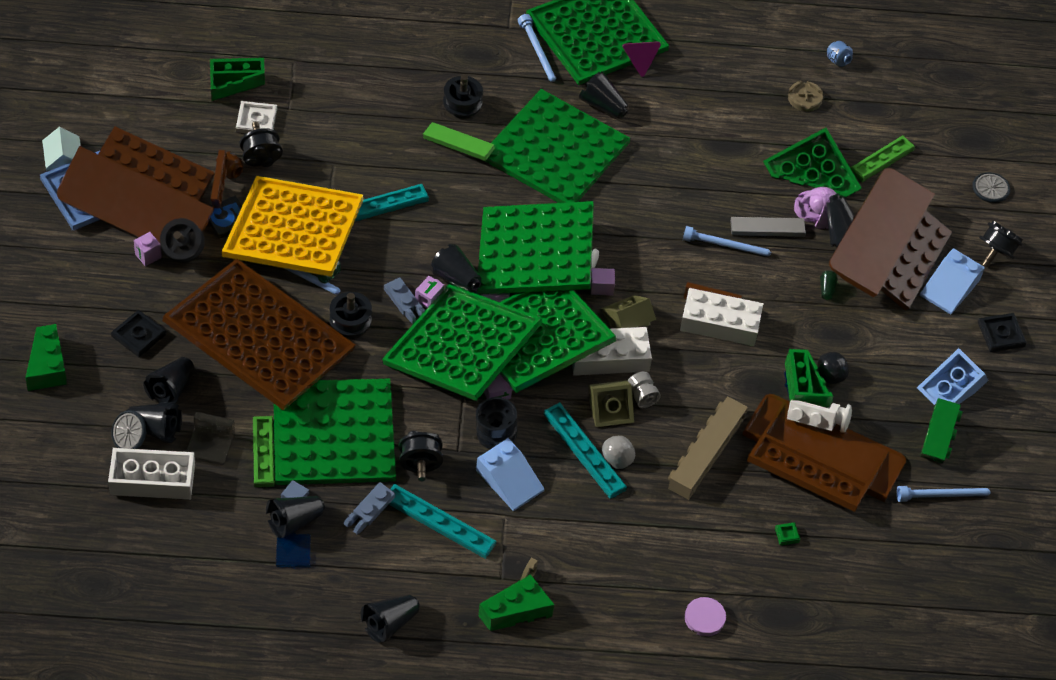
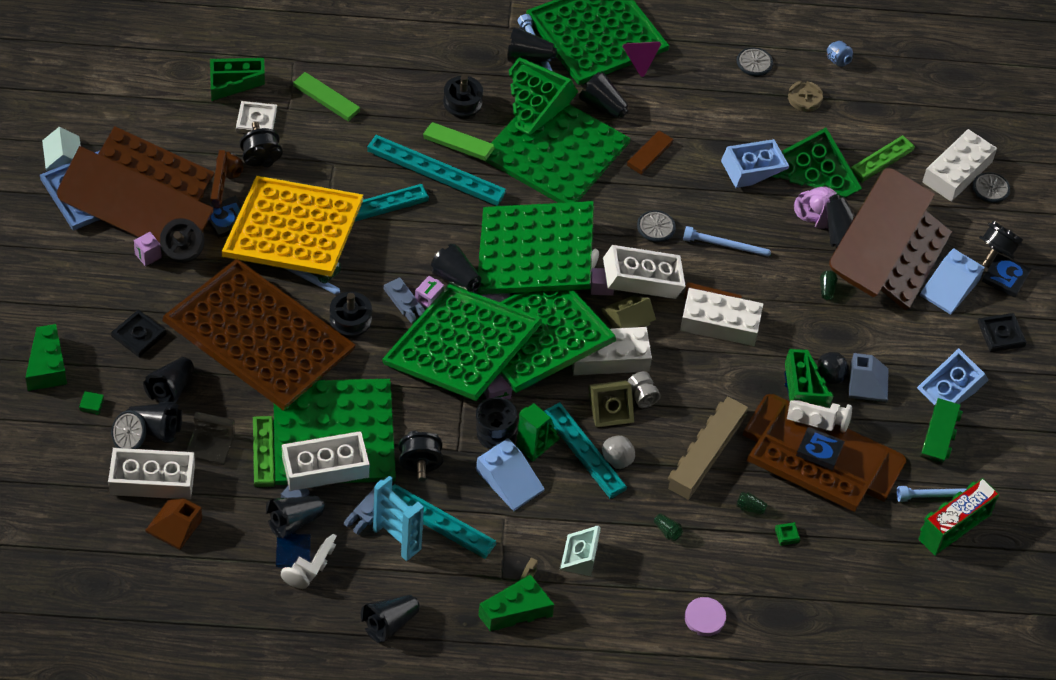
(91, 402): none -> green tile
(176, 522): none -> reddish brown slope
(303, 571): none -> white piece
(325, 461): none -> white brick
(326, 96): none -> bright green tile
(406, 525): none -> medium azure fence
(436, 170): none -> teal plate
(530, 47): none -> black cone
(535, 432): none -> green wedge
(538, 94): none -> green slope
(581, 551): none -> light aqua slope
(644, 271): none -> white brick
(650, 152): none -> reddish brown tile
(656, 226): none -> light grey wheel
(670, 528): none -> clear green cone
(750, 503): none -> clear green cone
(753, 162): none -> light blue slope
(754, 61): none -> light grey wheel
(767, 226): light grey tile -> none
(820, 448): none -> black tile
(868, 378): none -> sand blue slope
(958, 516): none -> brick
(959, 165): none -> white brick
(1006, 275): none -> black tile

